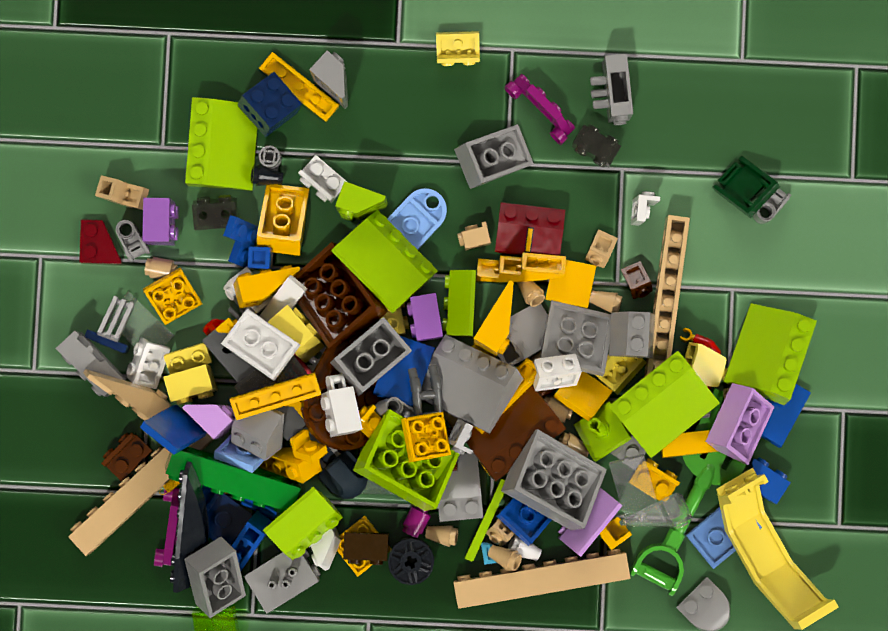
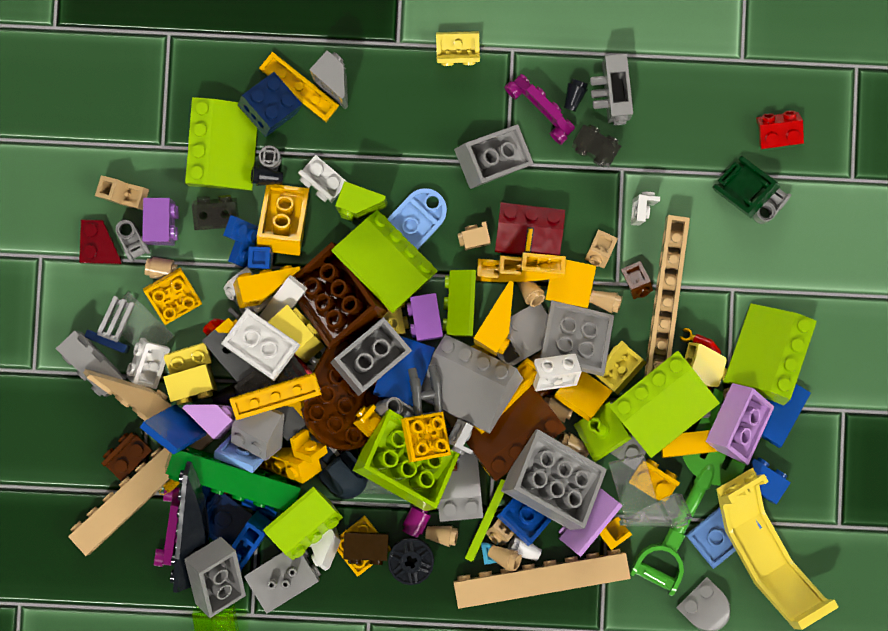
(224, 395): none -> black cone
(340, 407): white brick -> none
(575, 92): none -> black cone
(632, 334): light grey slope -> none
(780, 129): none -> red bracket

